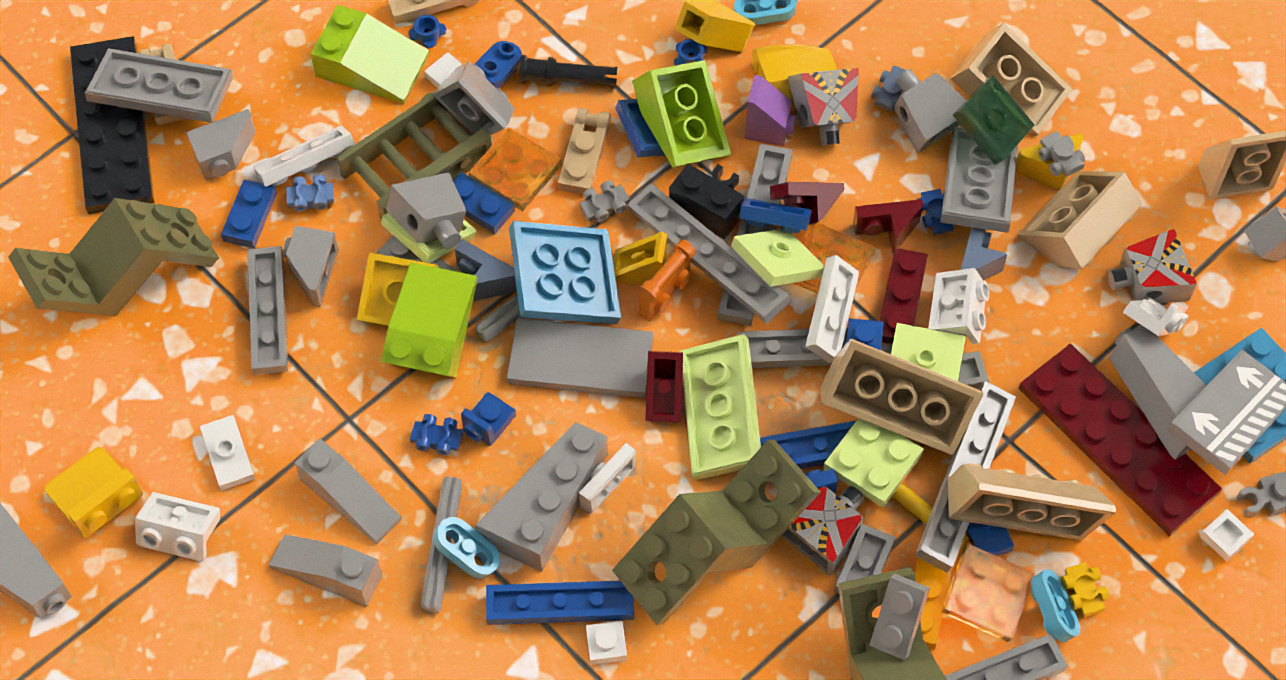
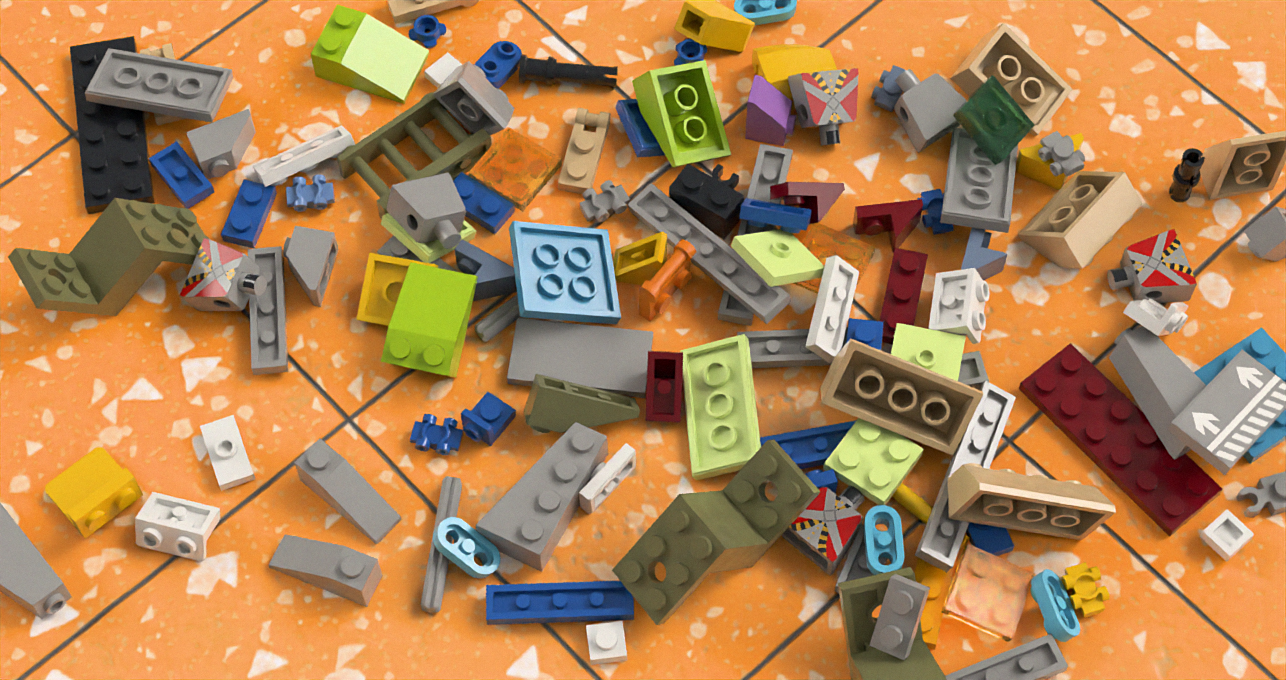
(181, 175): none -> blue plate
(221, 279): none -> light grey torso
(560, 403): none -> olive slope
(883, 543): none -> medium azure plate
(1186, 175): none -> black pin

